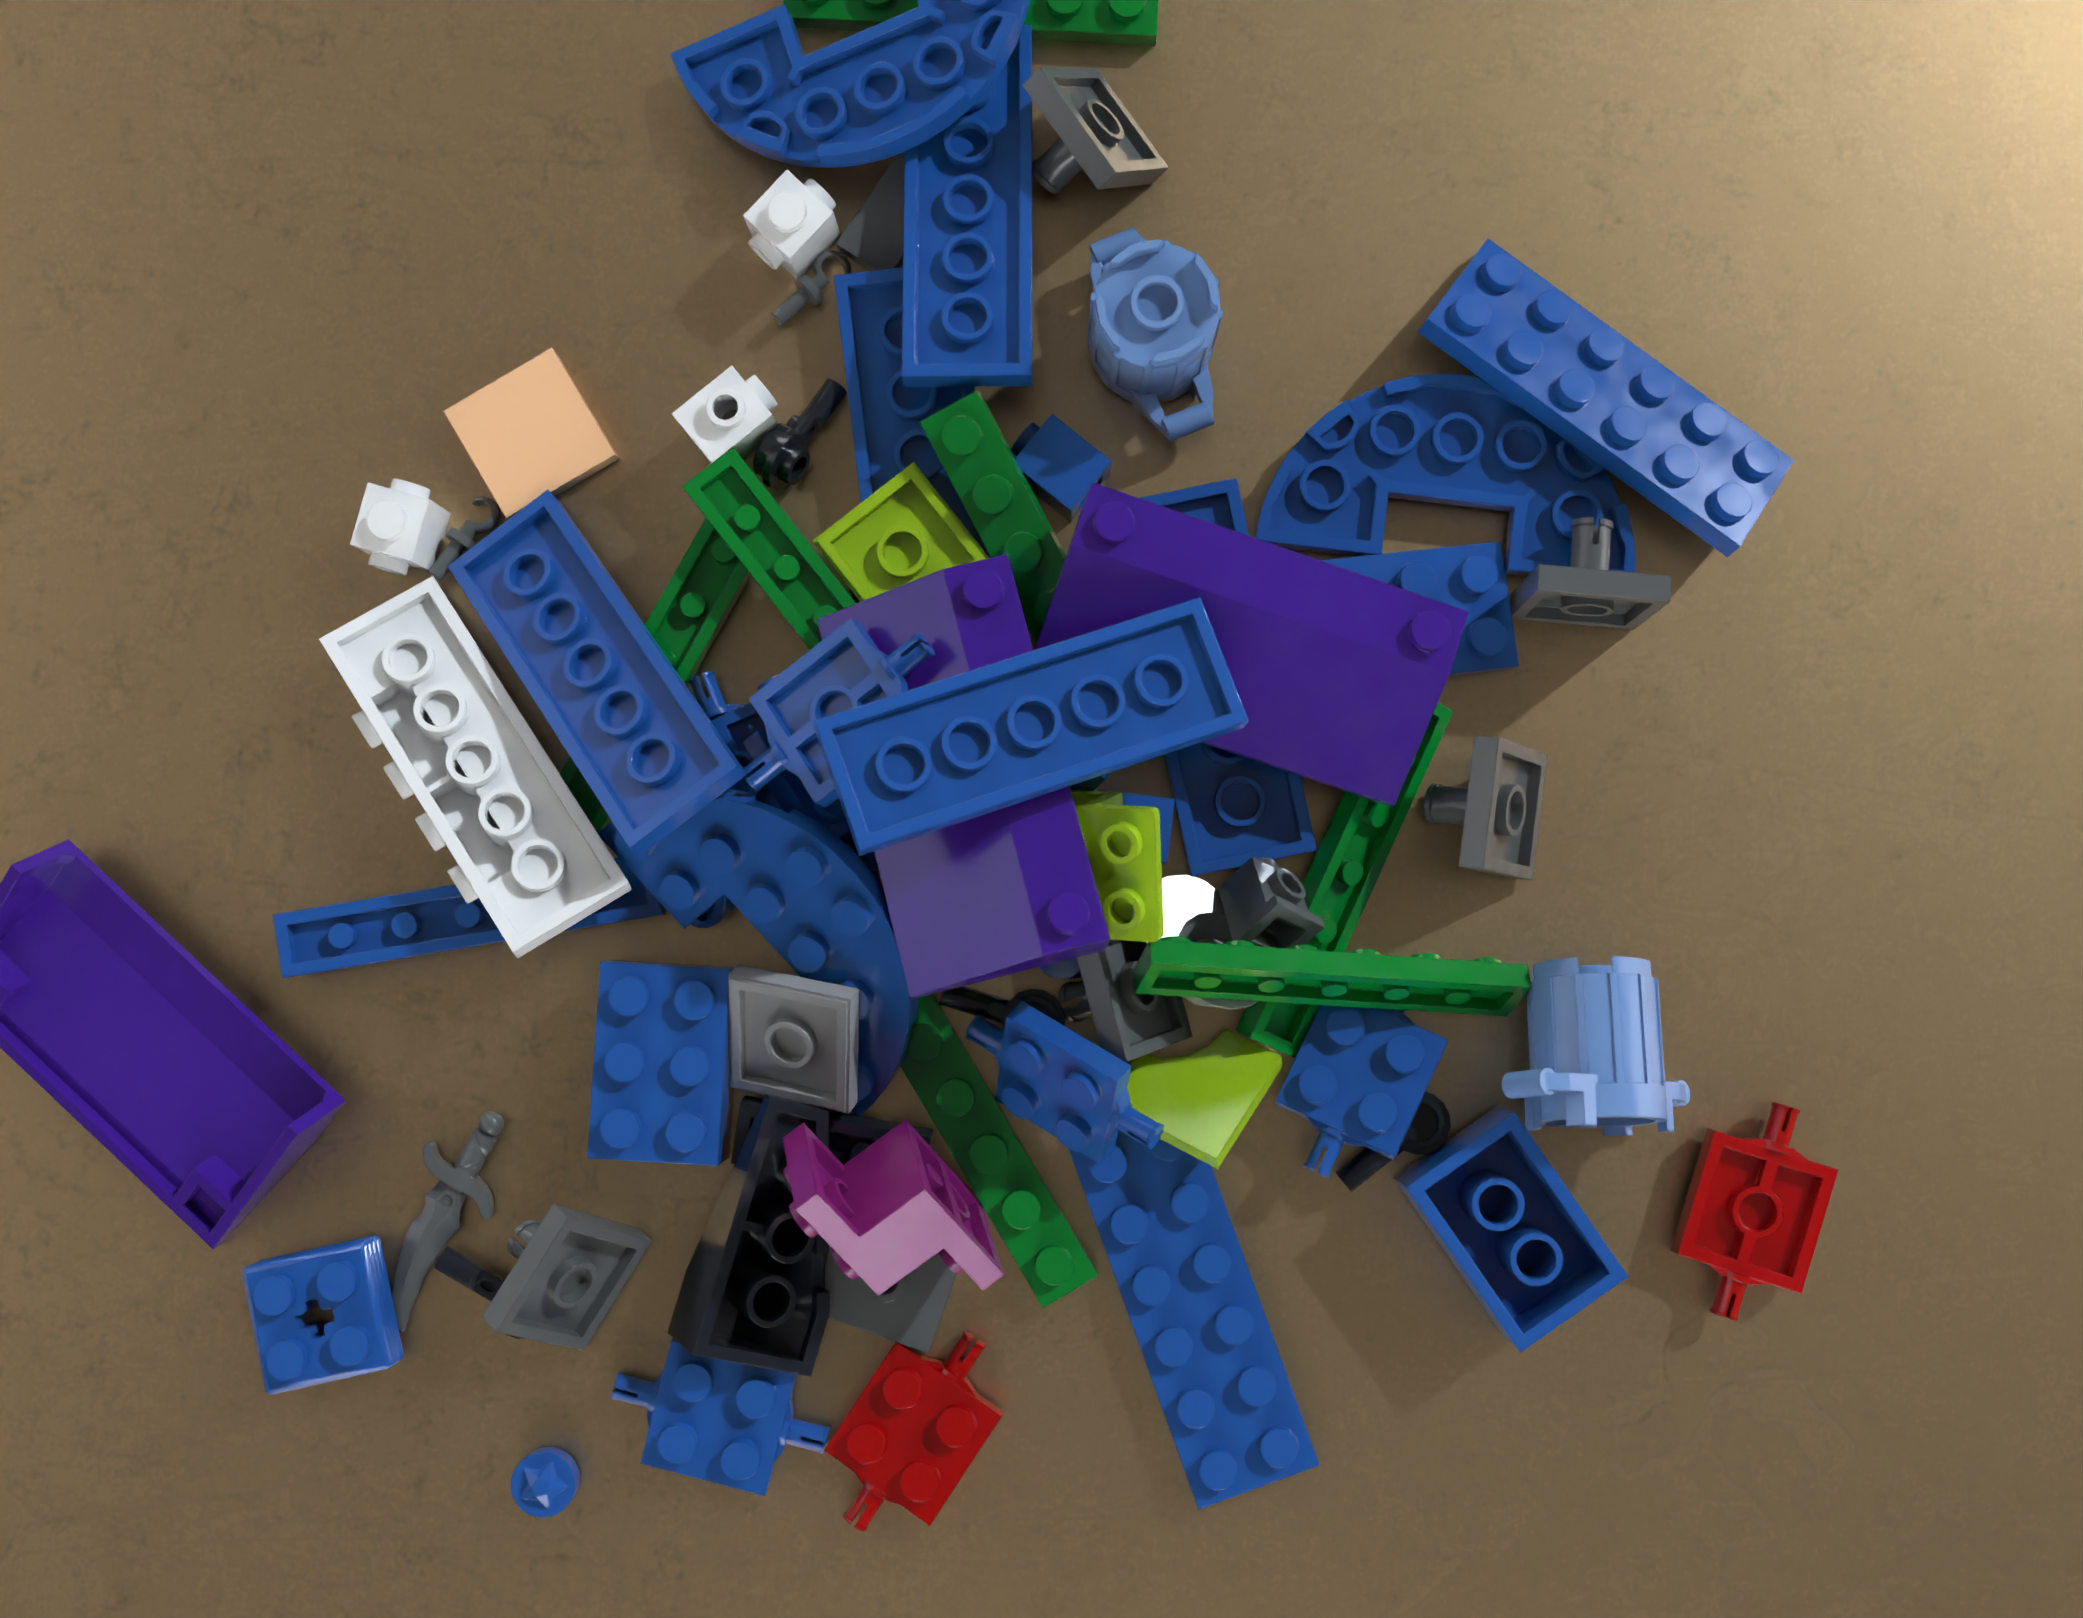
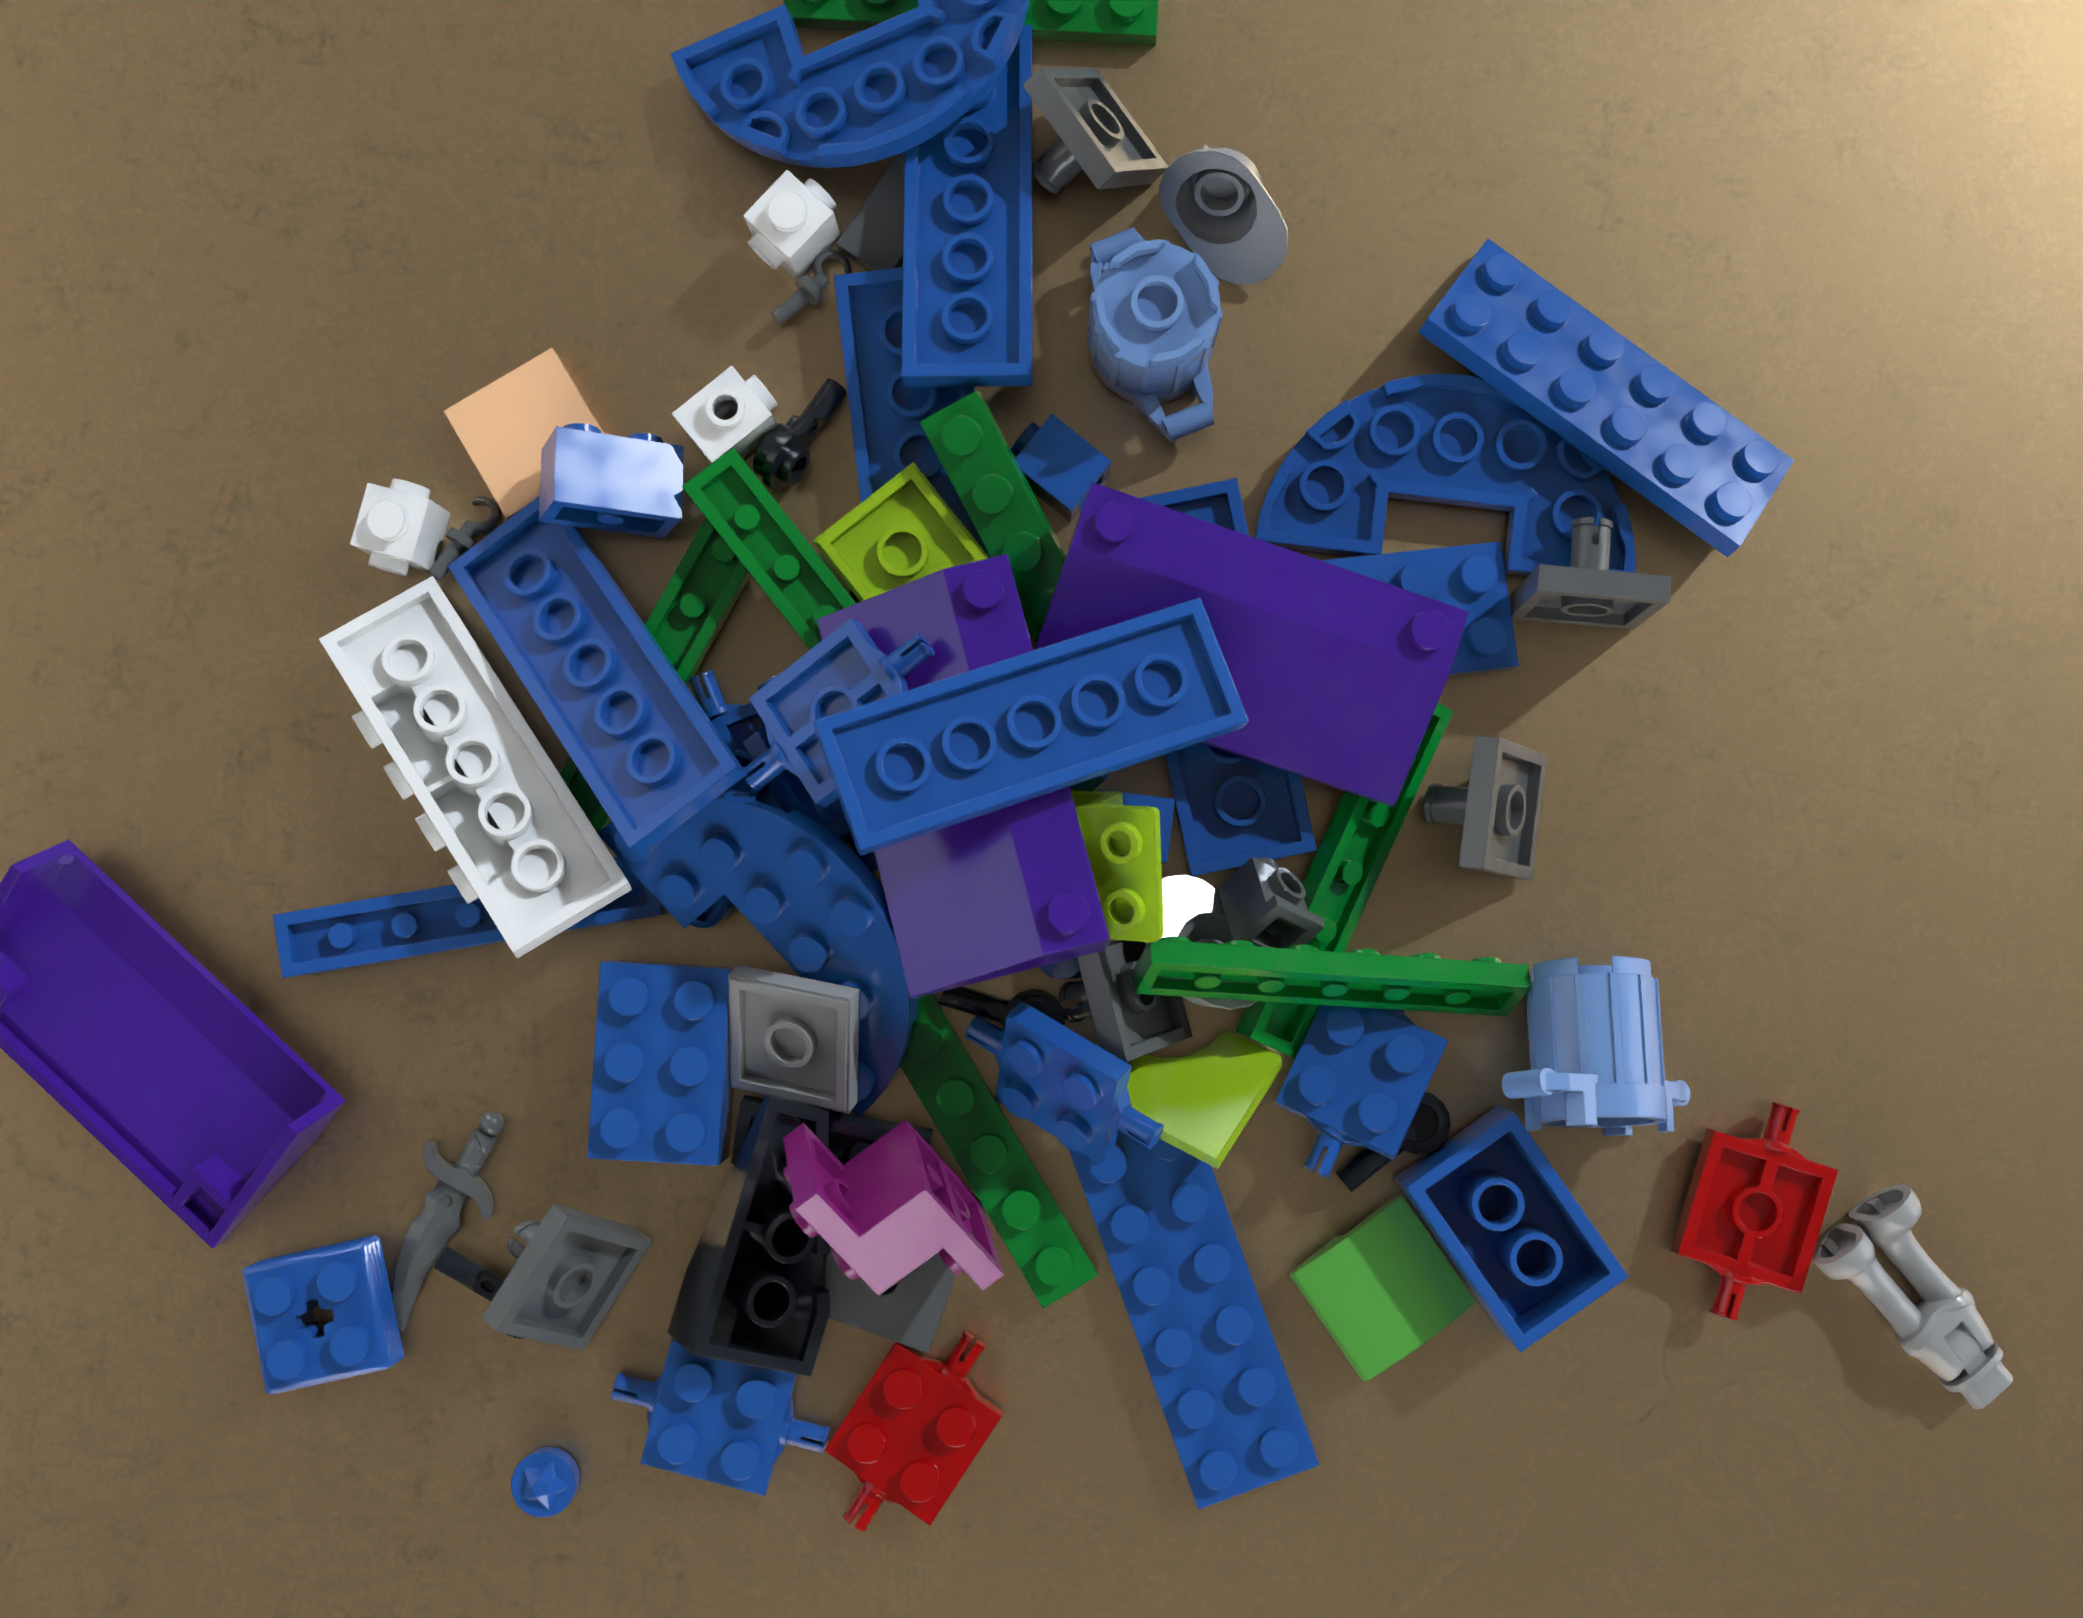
(611, 481): none -> brick
(1225, 214): none -> light grey piece
(1382, 1288): none -> bright green slope
(1944, 1324): none -> light grey piece

